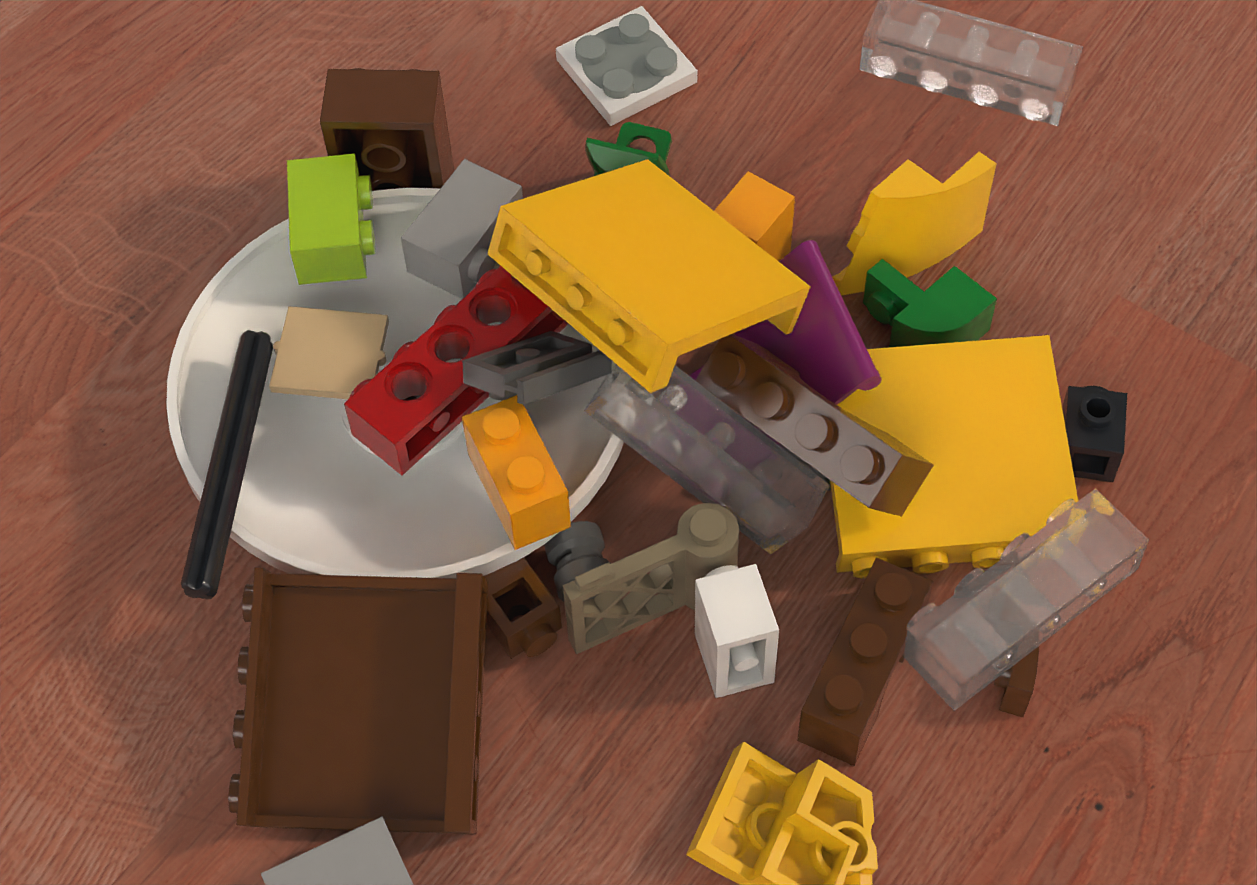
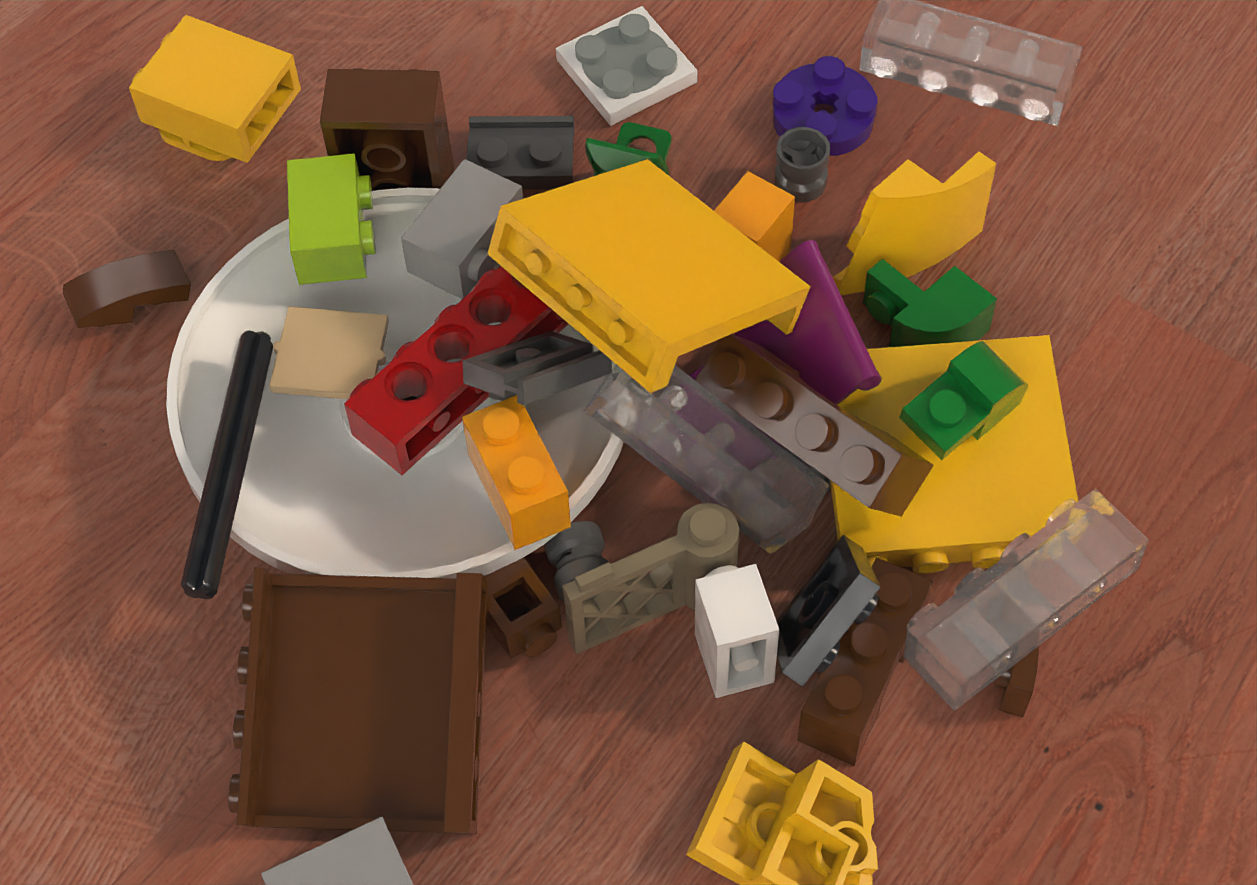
(113, 290): none -> reddish brown slope
(214, 90): none -> yellow brick
(524, 148): none -> dark grey plate
(802, 163): none -> dark grey wheel
(823, 610): none -> black plate
(829, 84): none -> dark purple plate
(964, 400): none -> green brick
(1095, 431): black brick -> none

